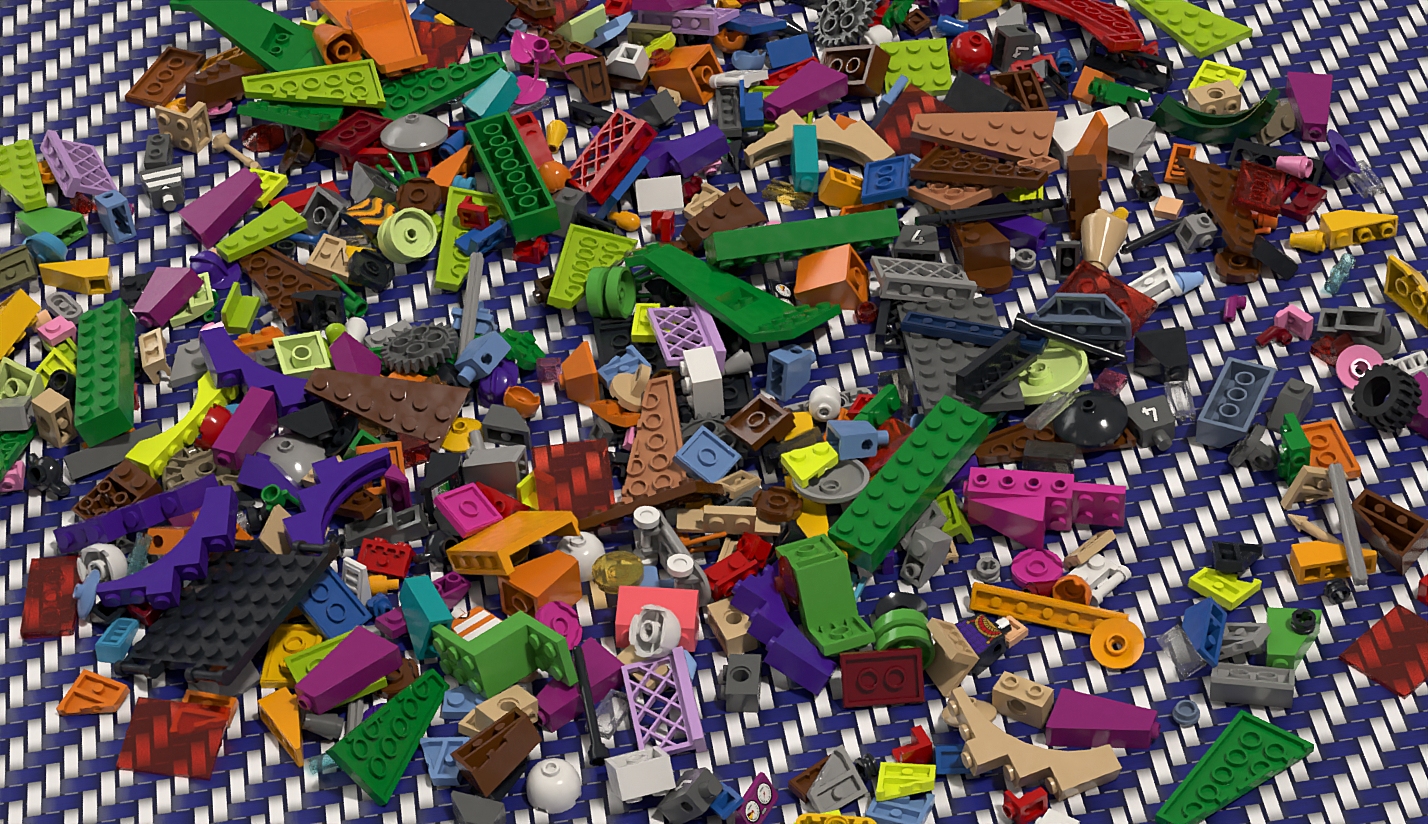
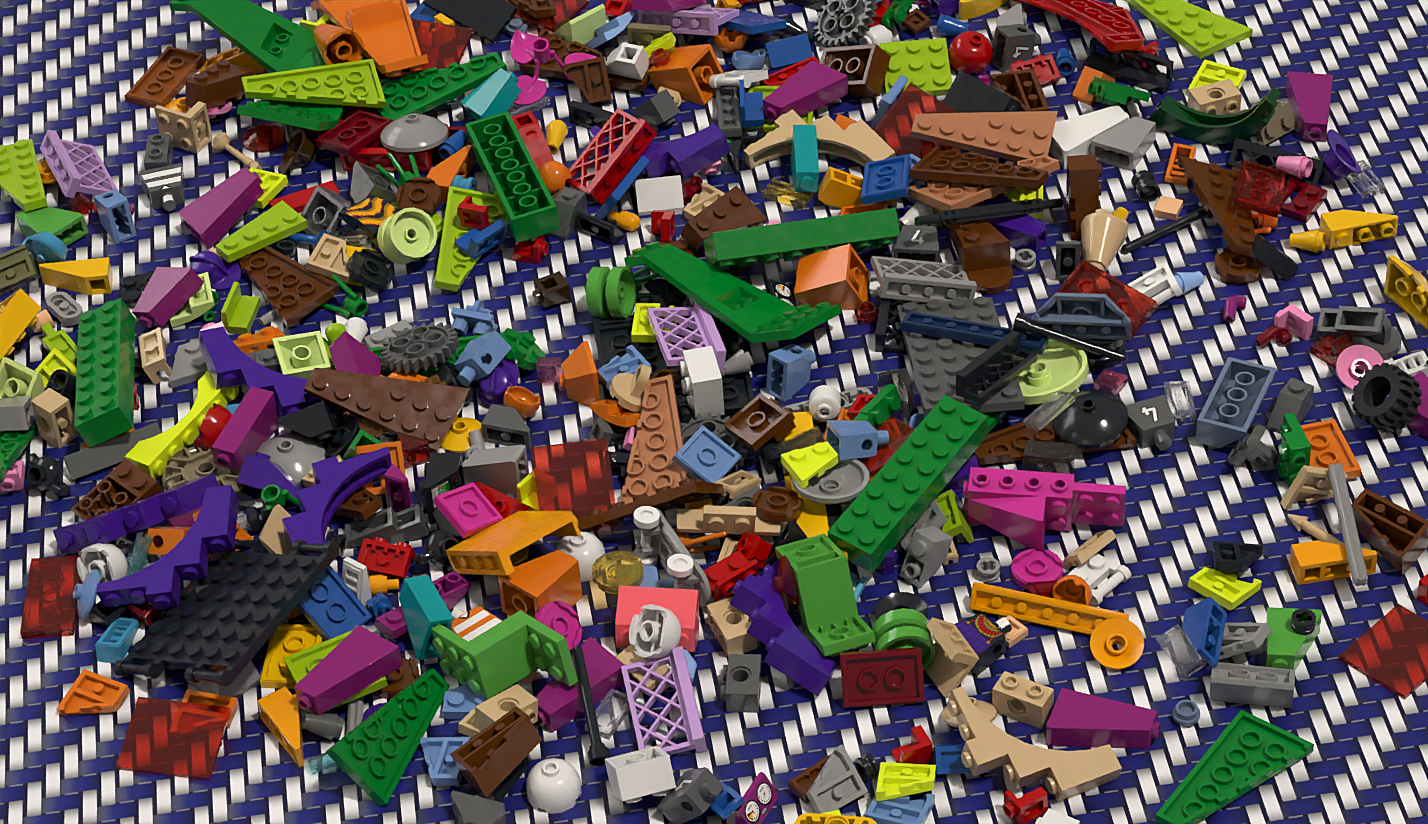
(57, 331): bright pink bracket -> none
(317, 310): black slope -> none
(471, 301): light grey axle -> none
(581, 252): lime wing -> none
(1052, 77): black slope -> none
(1095, 141): orange slope -> none
(1161, 355): black slope -> none
(1196, 231): light grey brick -> none
(1337, 591): black bush -> none
(1344, 266): clear light blue pin -> none

